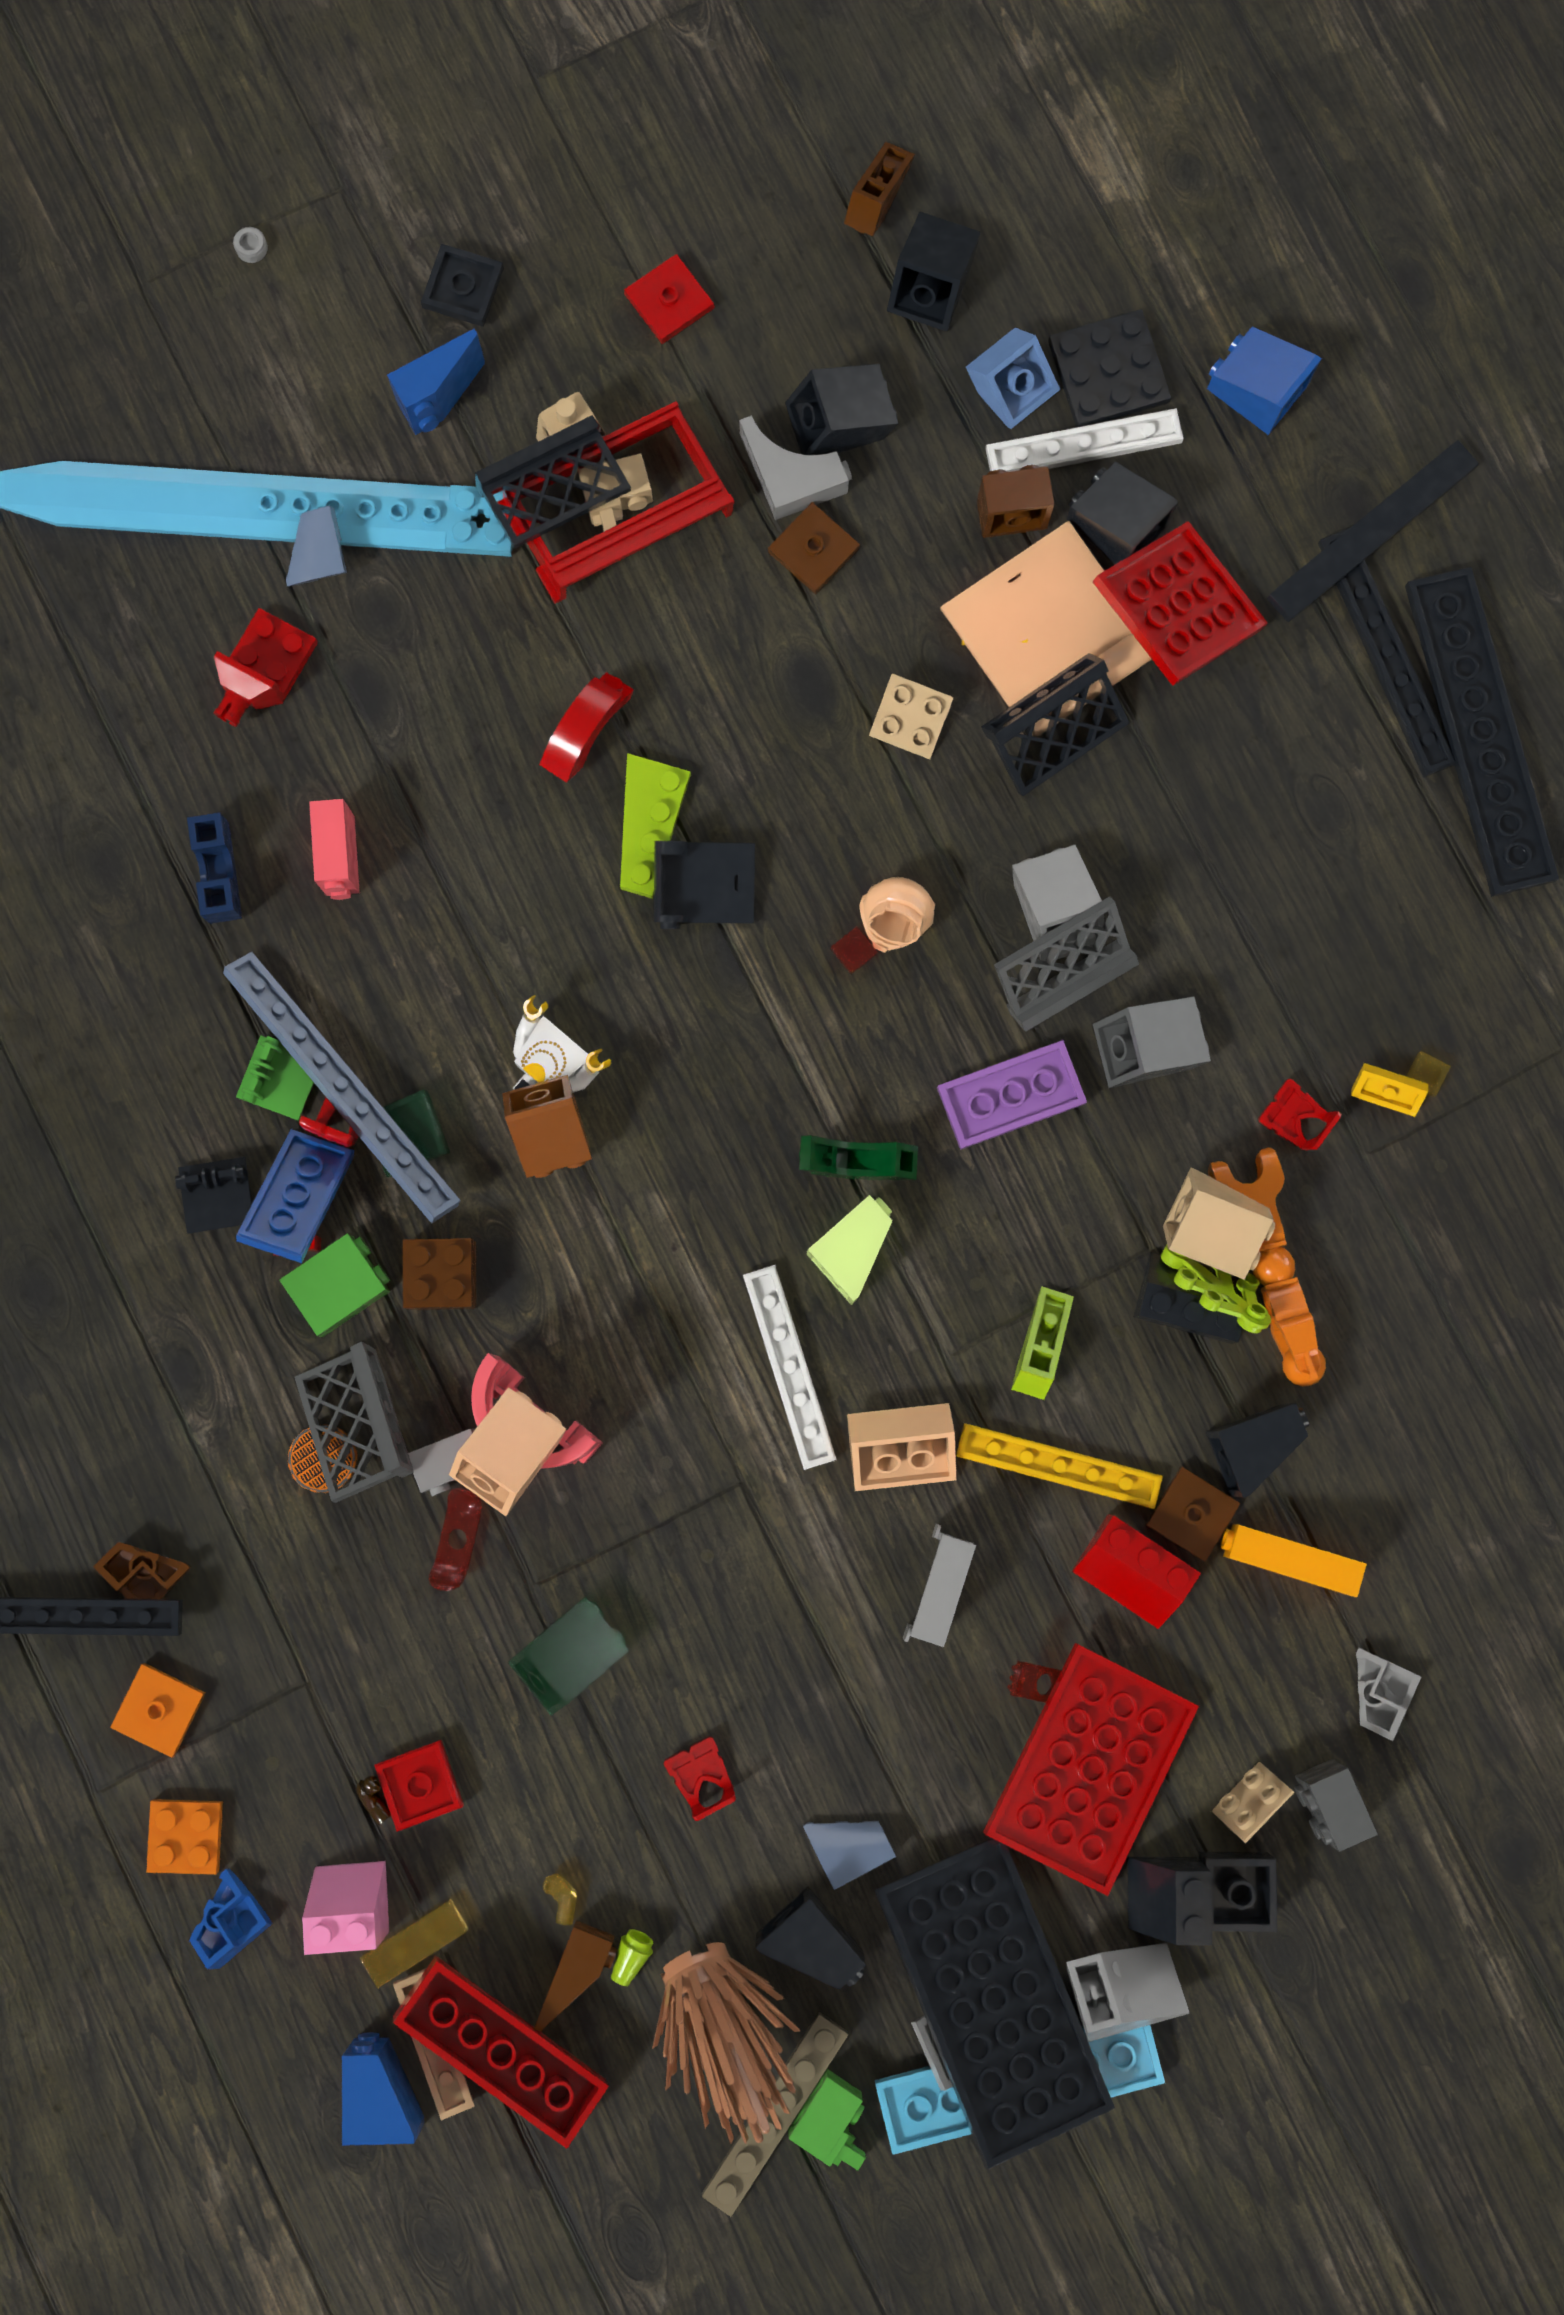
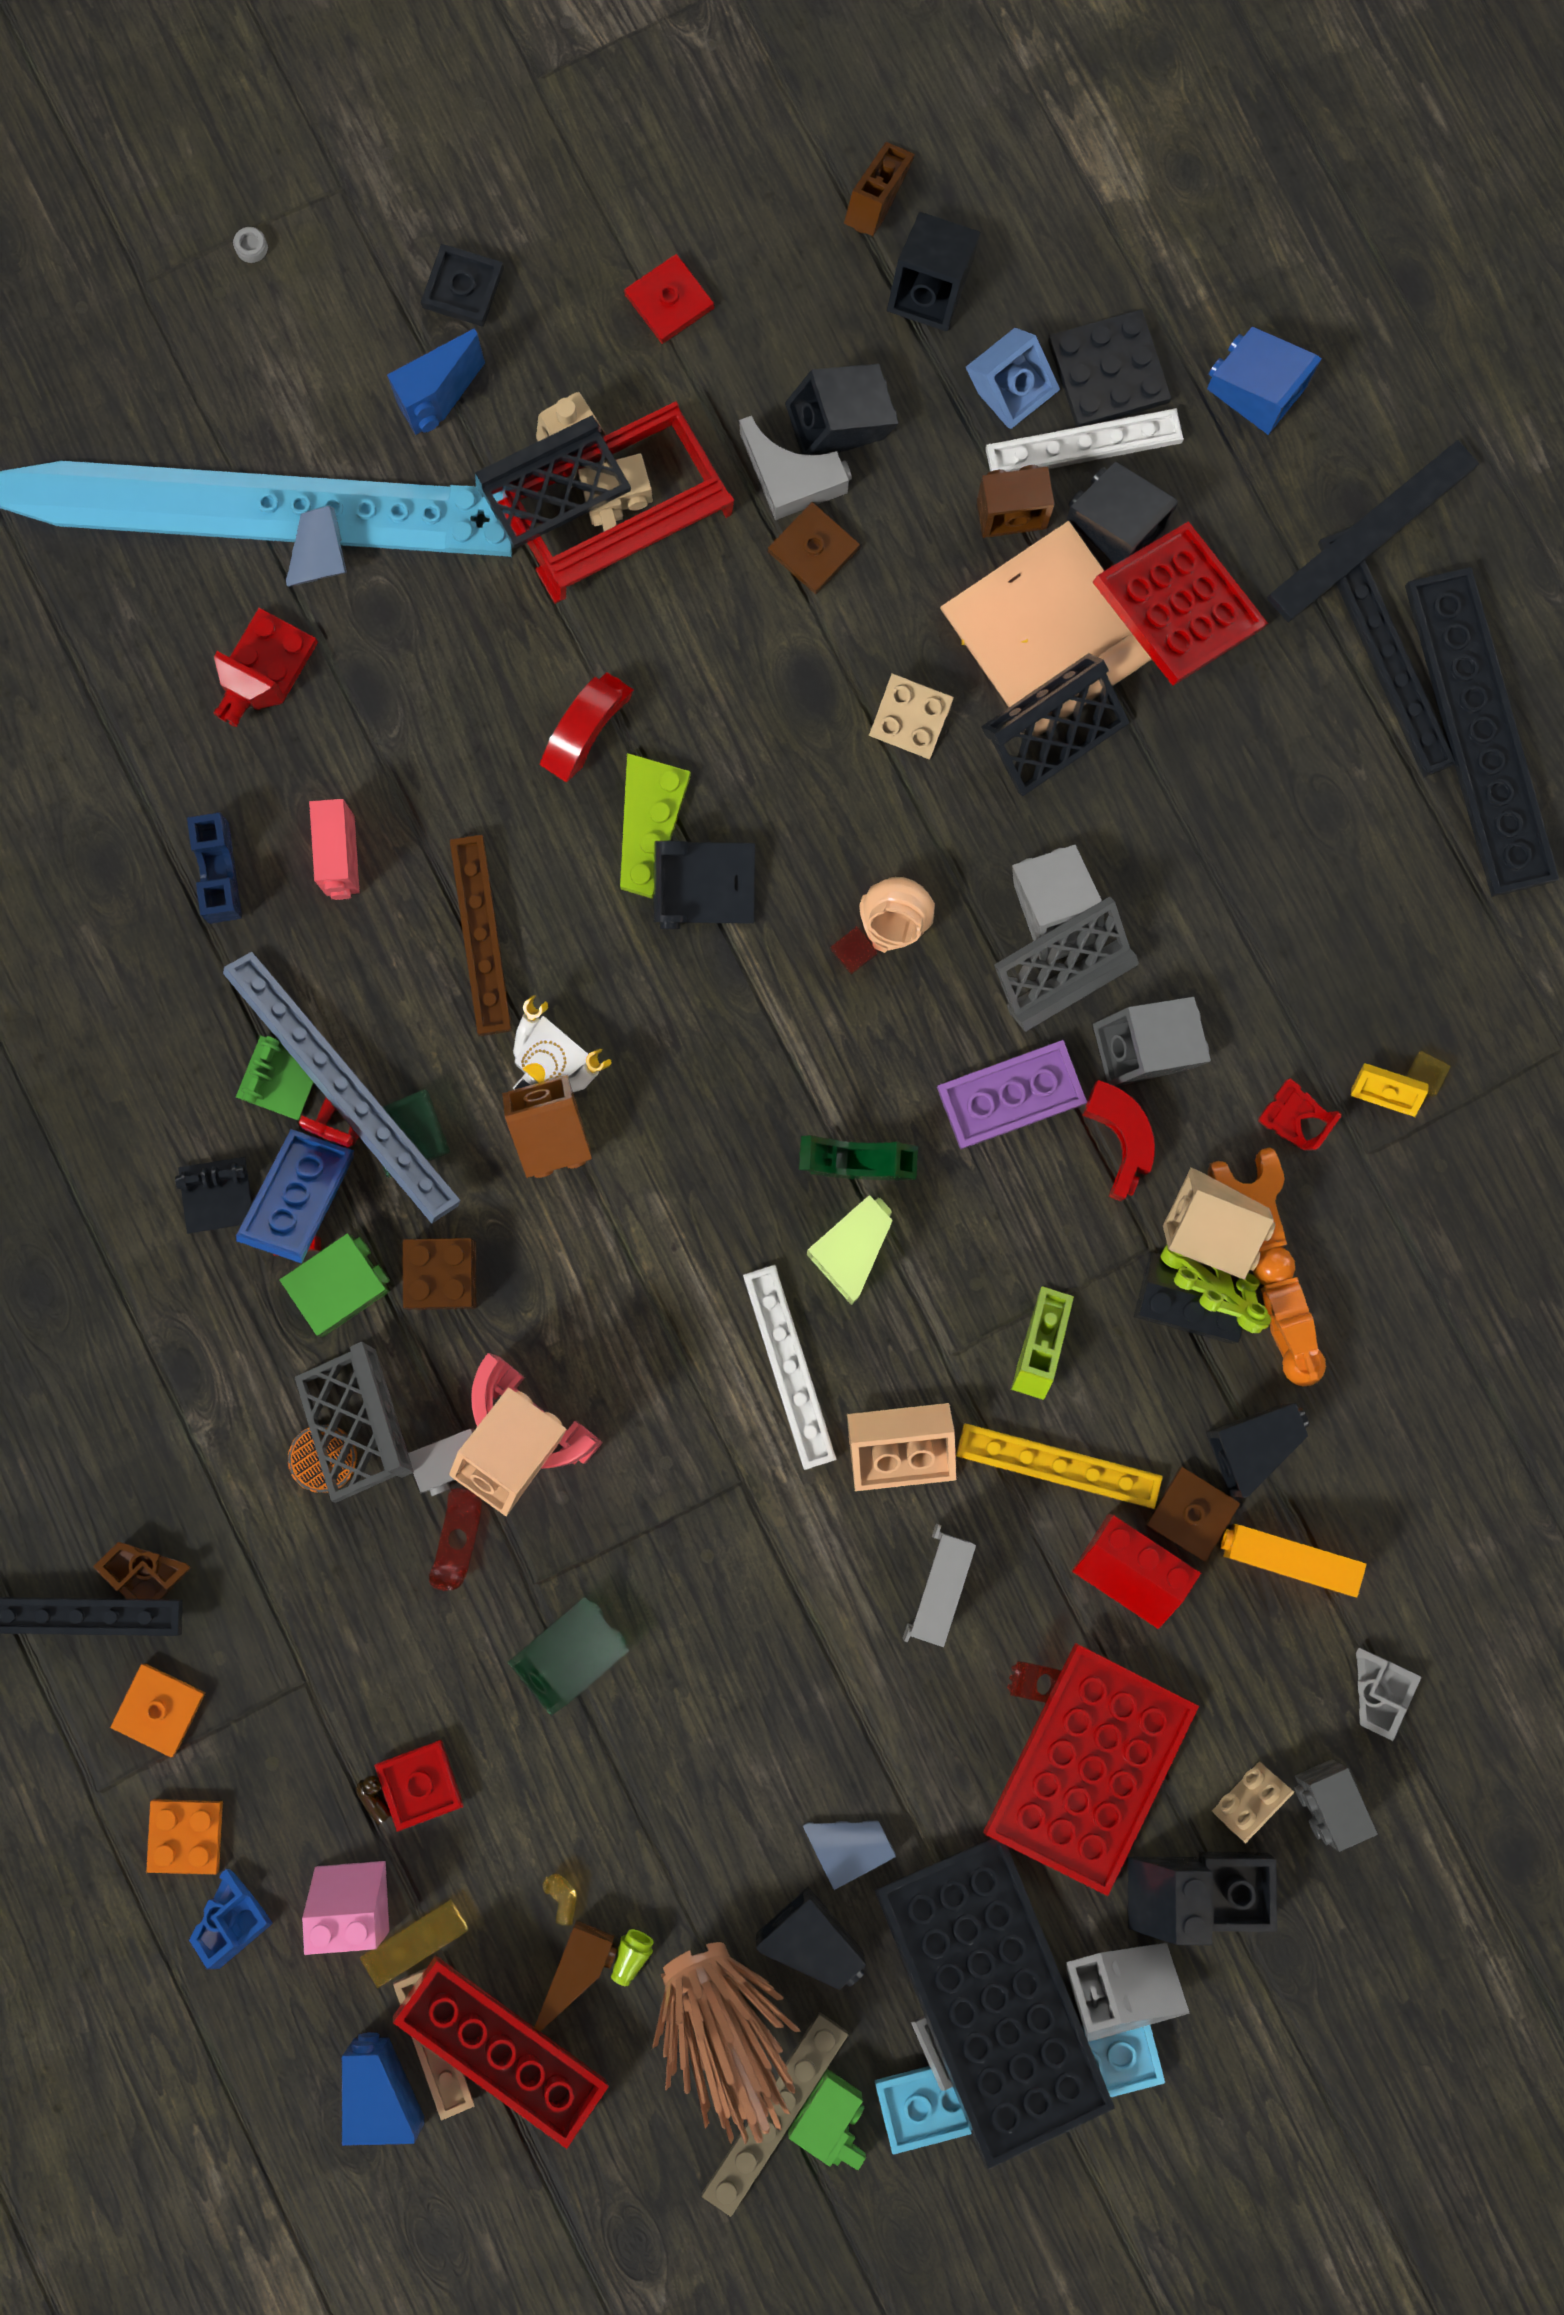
(480, 935): none -> reddish brown plate
(693, 1767): red piece -> none
(1130, 1124): none -> red arch

